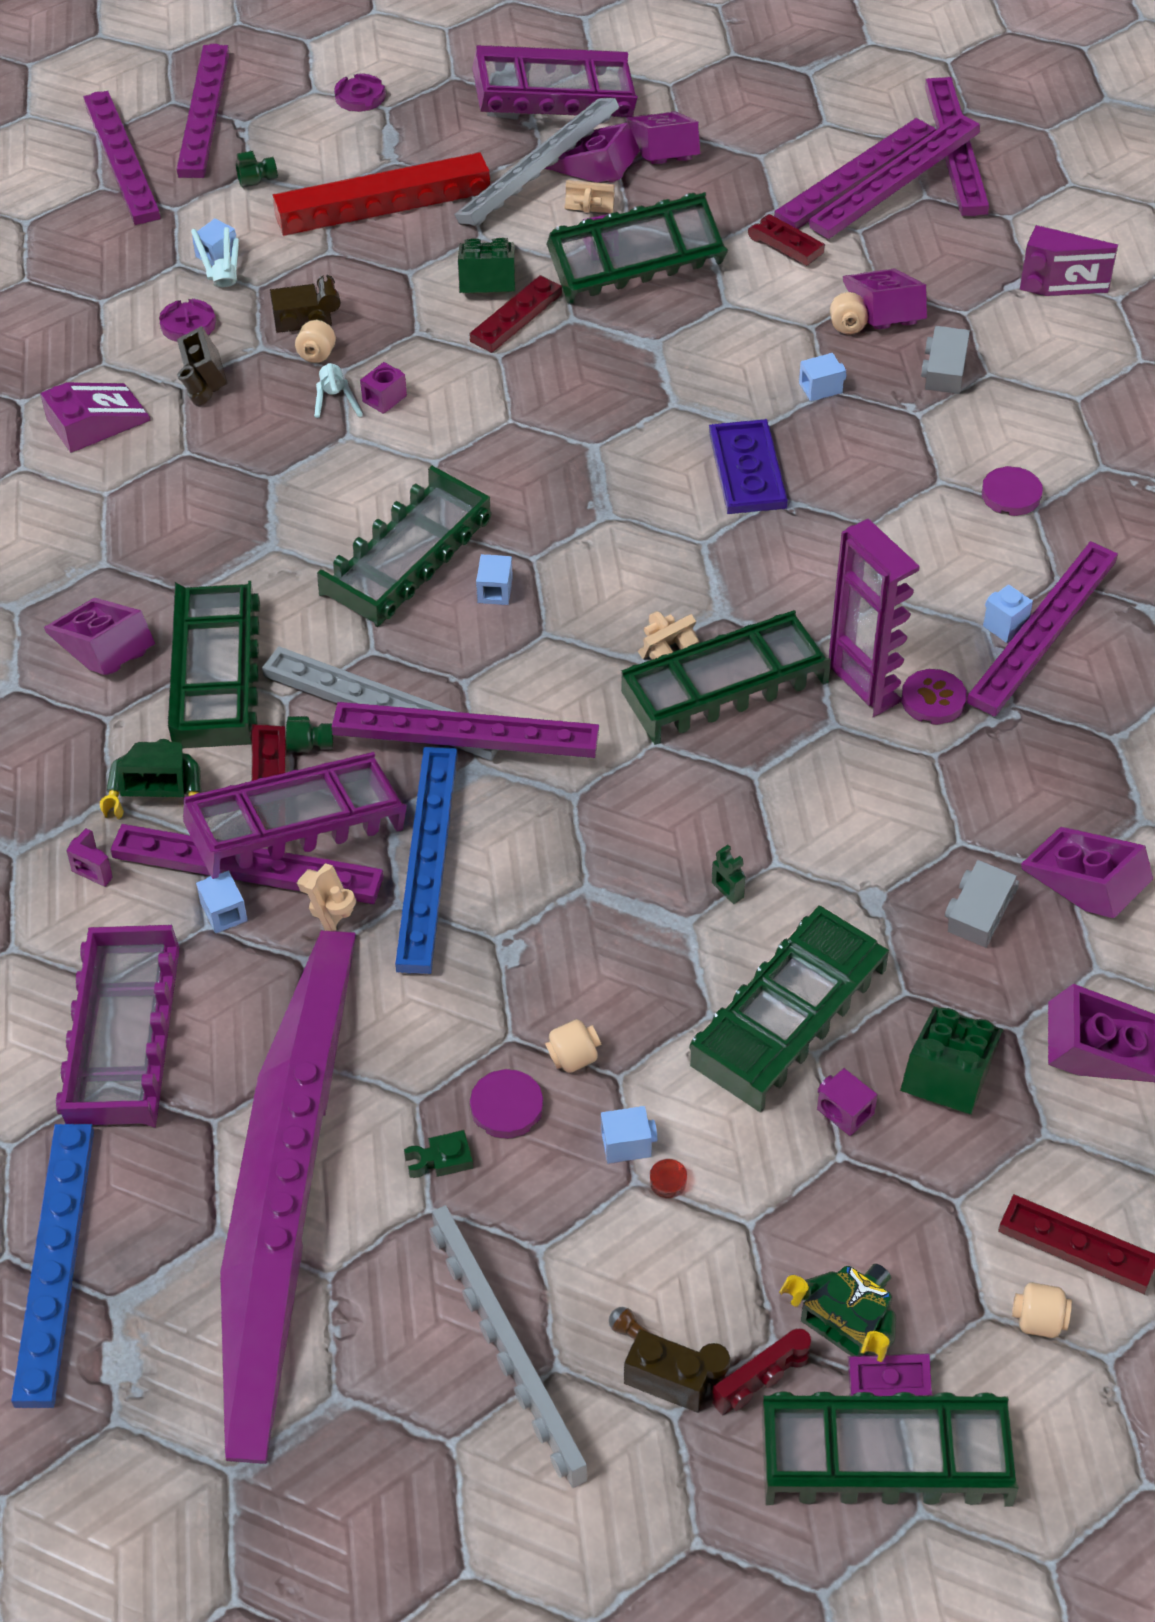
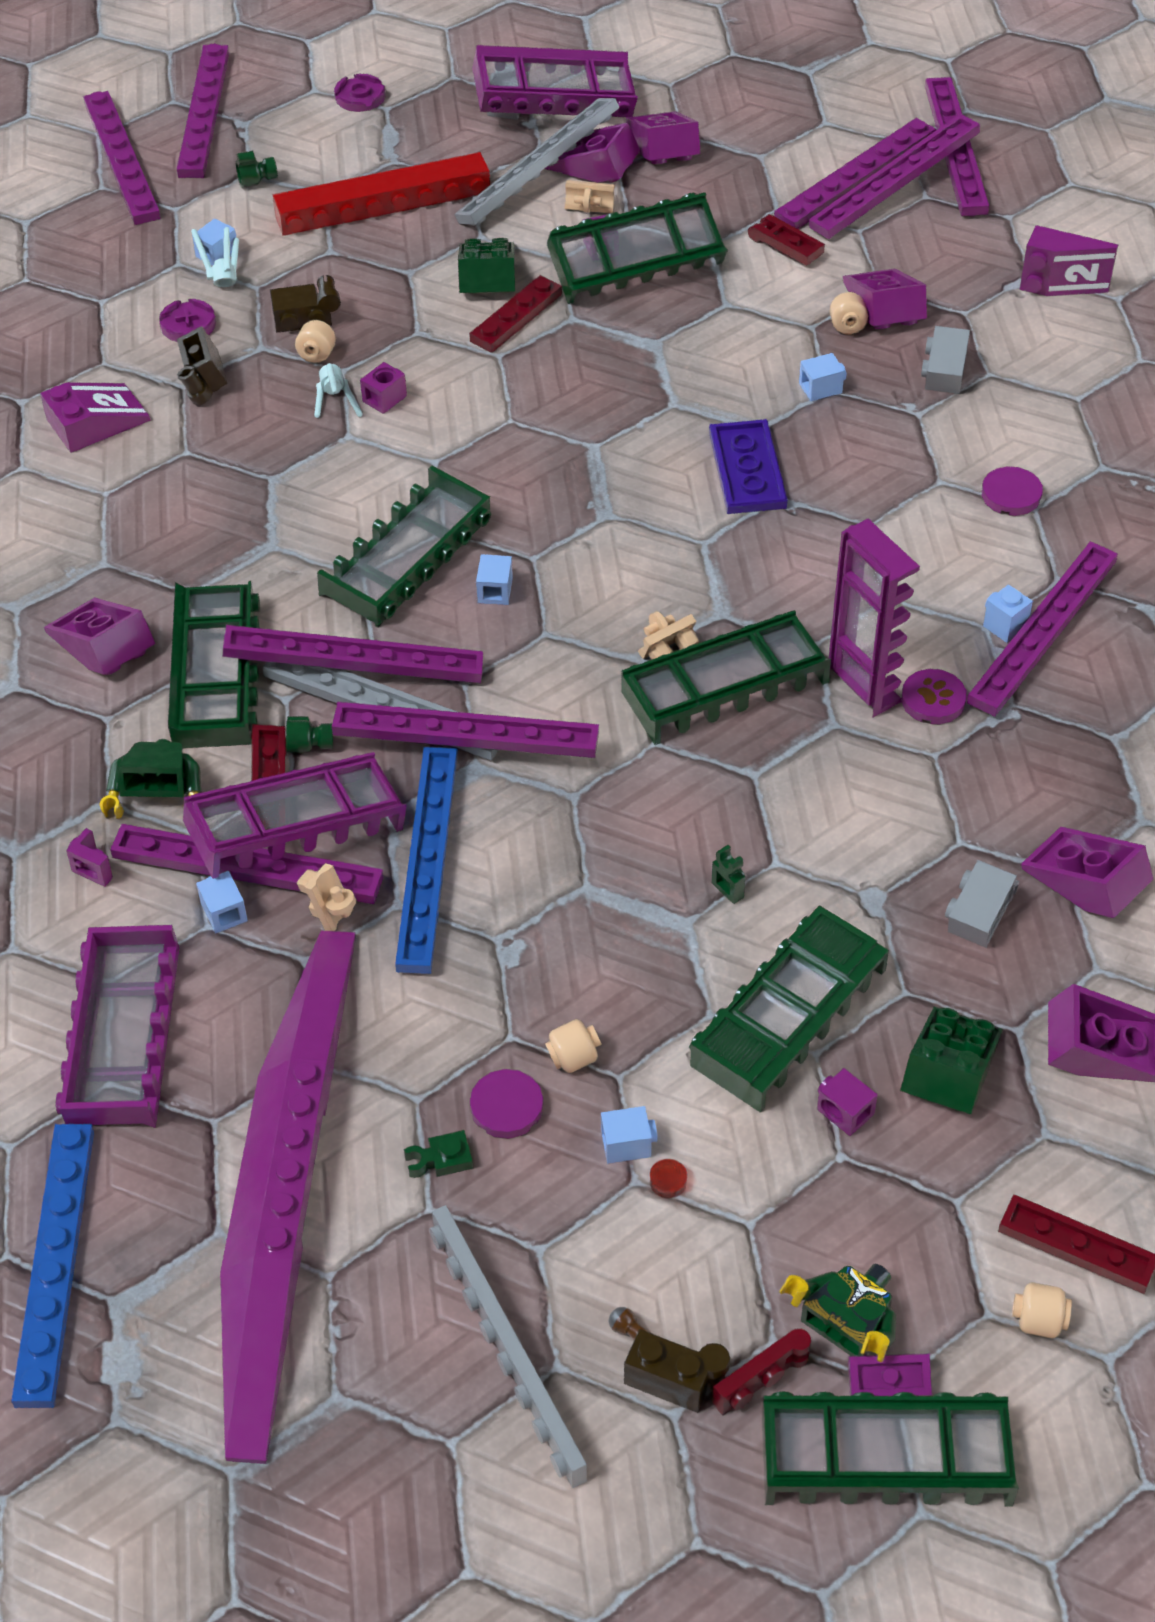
(352, 654): none -> magenta plate

